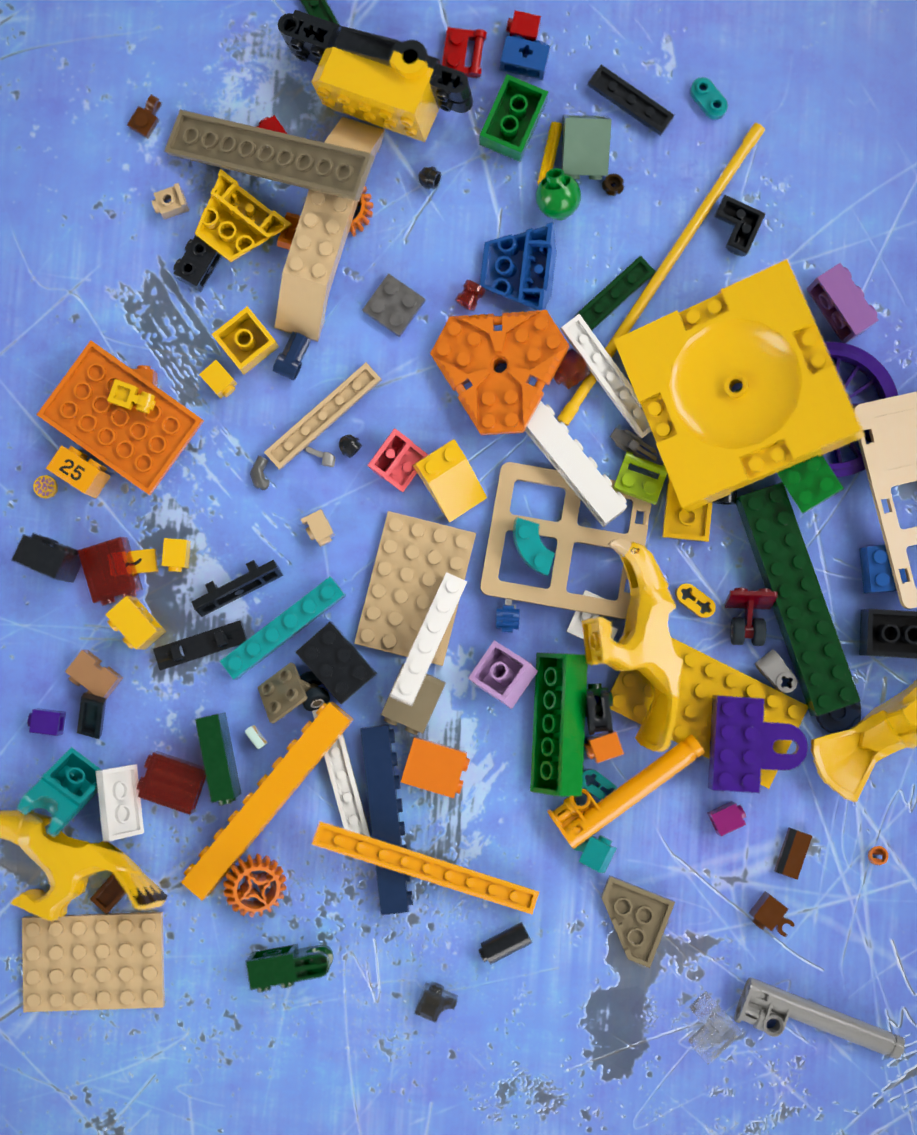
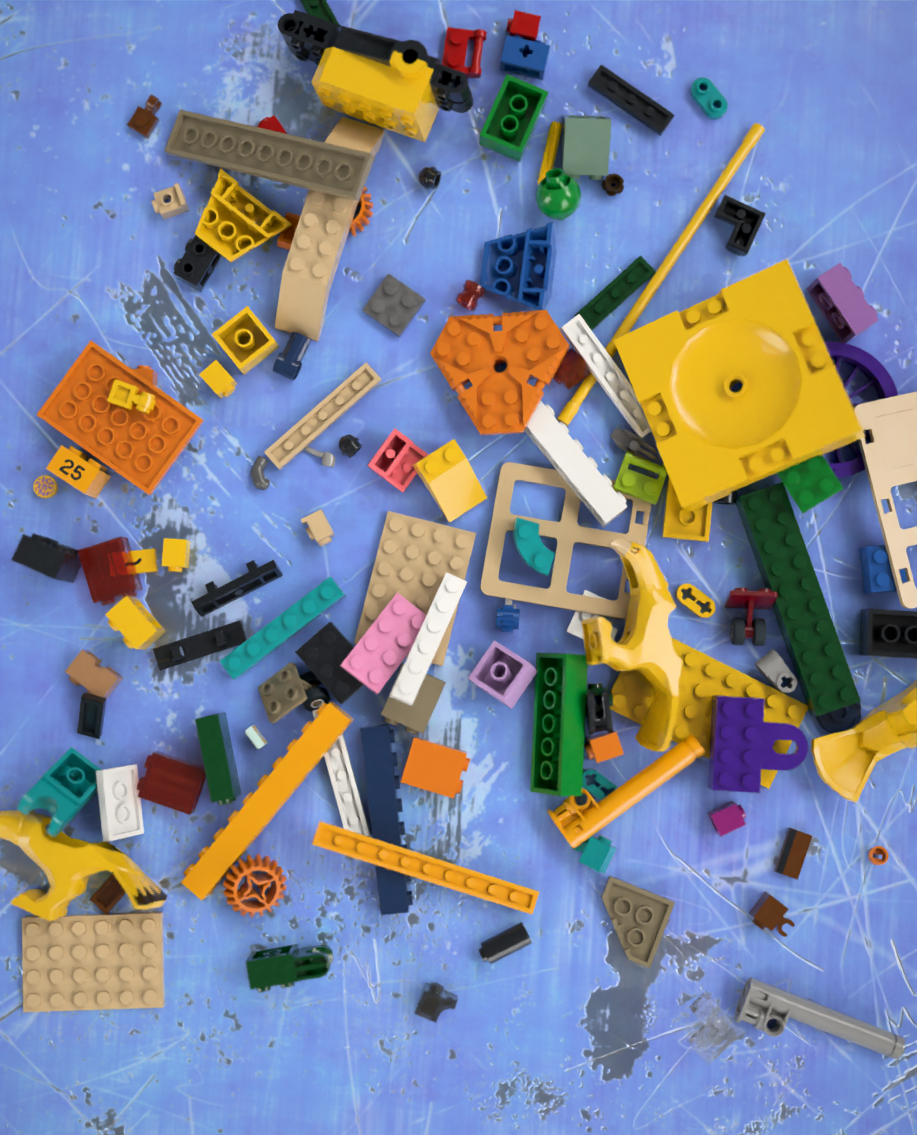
(46, 722): dark purple brick -> none
(385, 644): none -> bright pink plate

